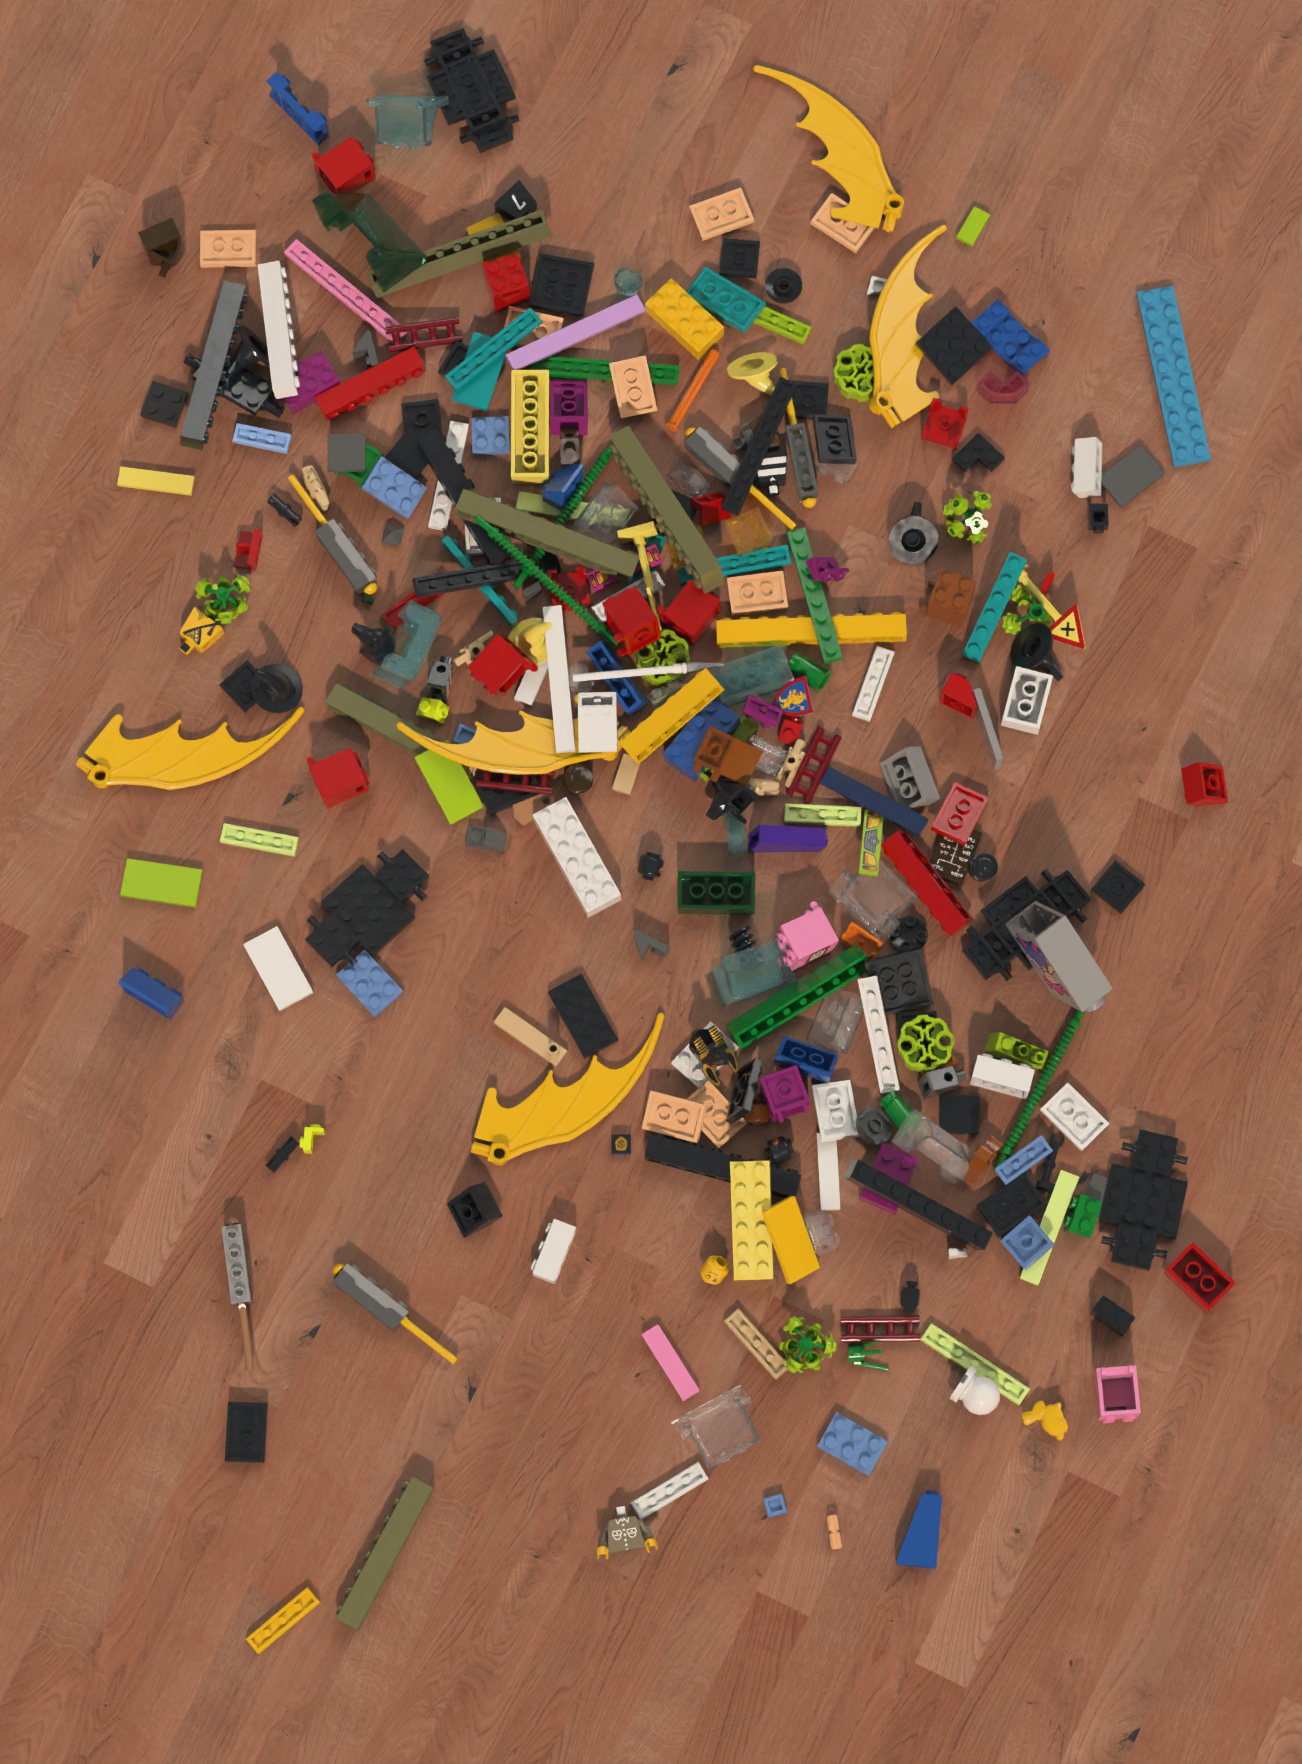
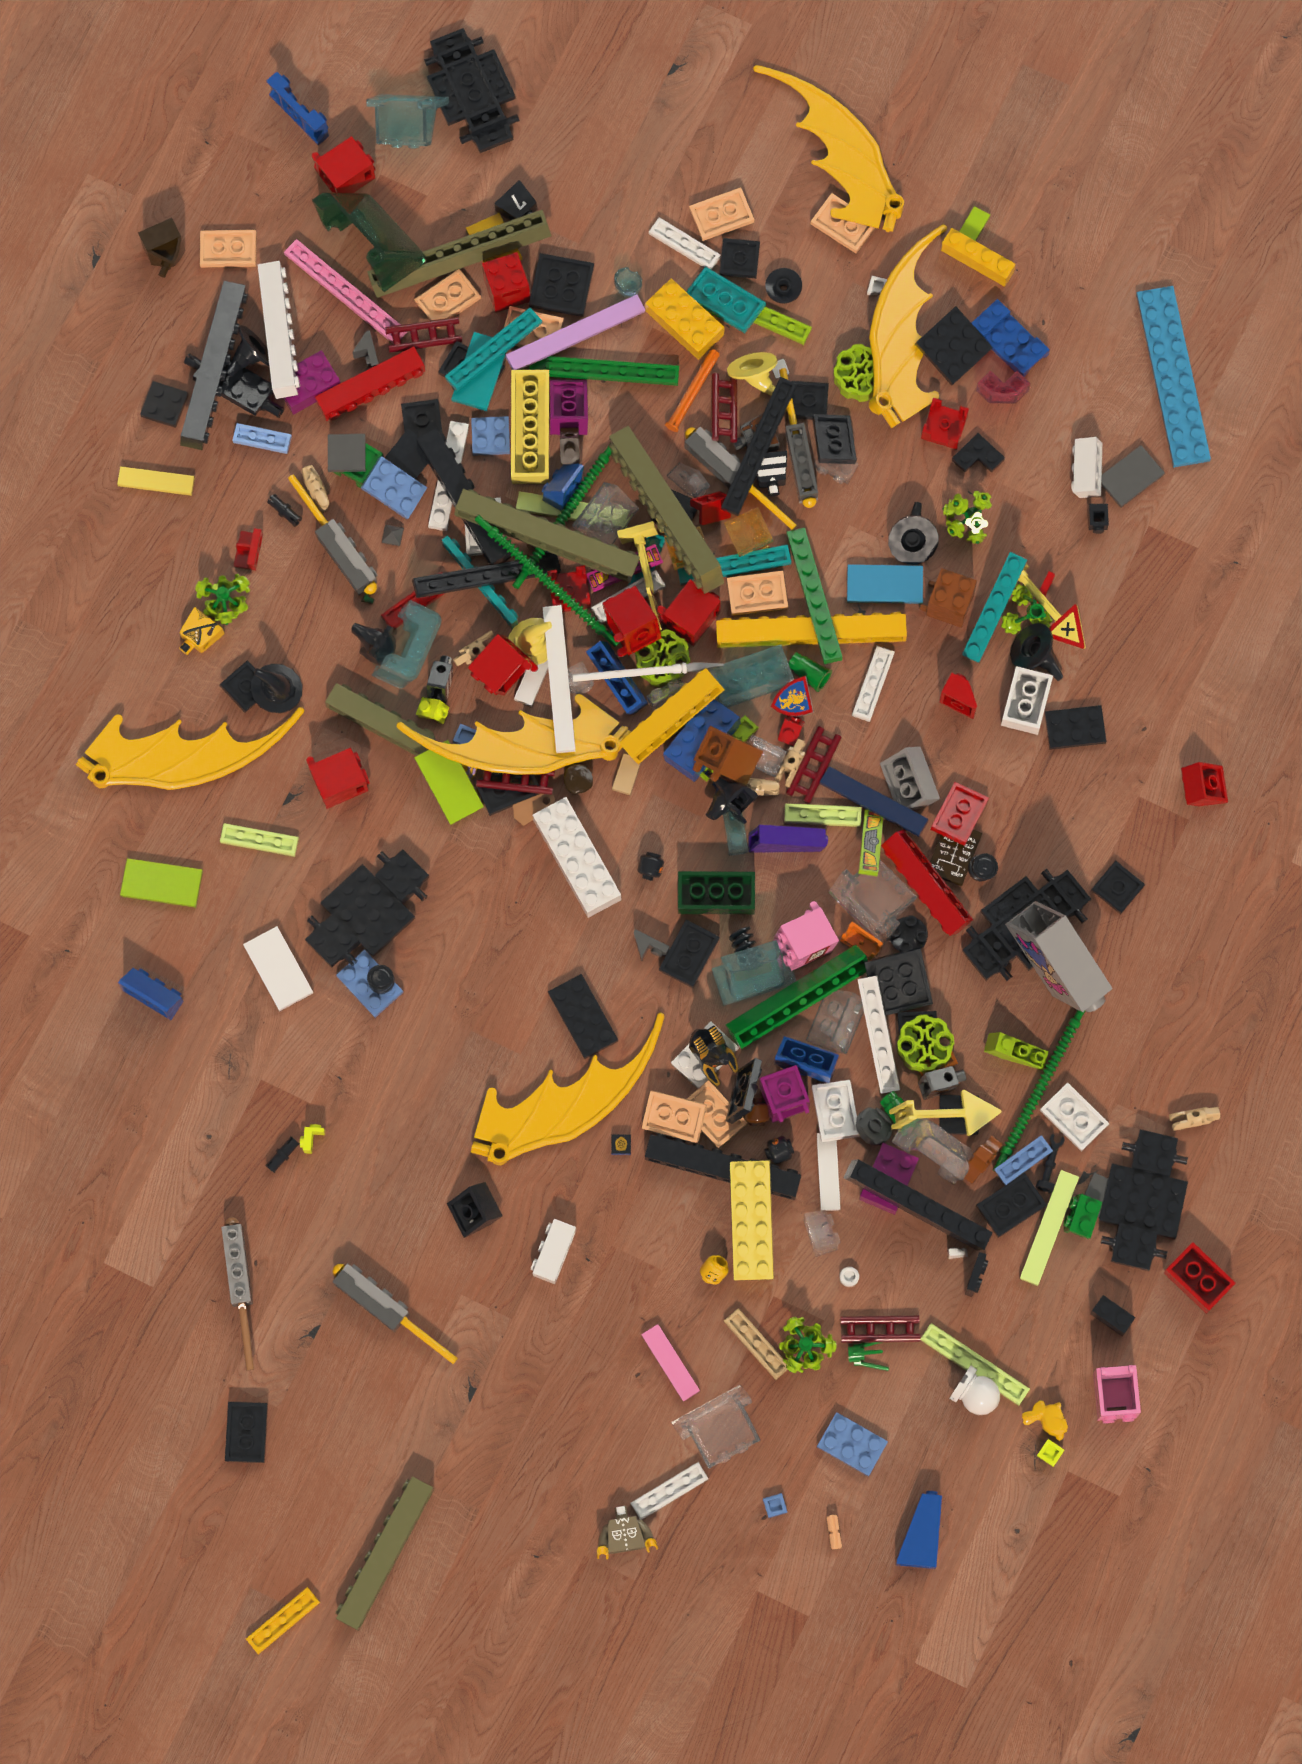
(380, 979): none -> black wheel
(448, 297): none -> light nougat tile
(486, 839): dark grey slope -> none
(530, 1037): tan piece -> none
(531, 591): dark grey tile -> none
(597, 722): white slope -> none
(633, 386): light nougat plate -> none
(684, 244): none -> white tile
(689, 953): none -> black plate
(716, 415): none -> dark red bar
(763, 711): magenta tile -> none
(781, 364): none -> white sticker
(790, 1239): yellow tile -> none
(826, 569): magenta bracket -> none
(849, 1276): none -> white tile
(885, 584): none -> dark azure tile
(910, 1296): black arm -> none
(975, 1112): none -> light yellow piece
(978, 257): none -> yellow brick
(979, 1268): none -> black plate
(988, 730): light grey tile -> none
(1002, 1076): white brick -> none
(1027, 1242): medium blue plate -> none
(1050, 1453): none -> neon yellow plate
(1075, 727): none -> black plate
(1194, 1117): none -> tan hinge

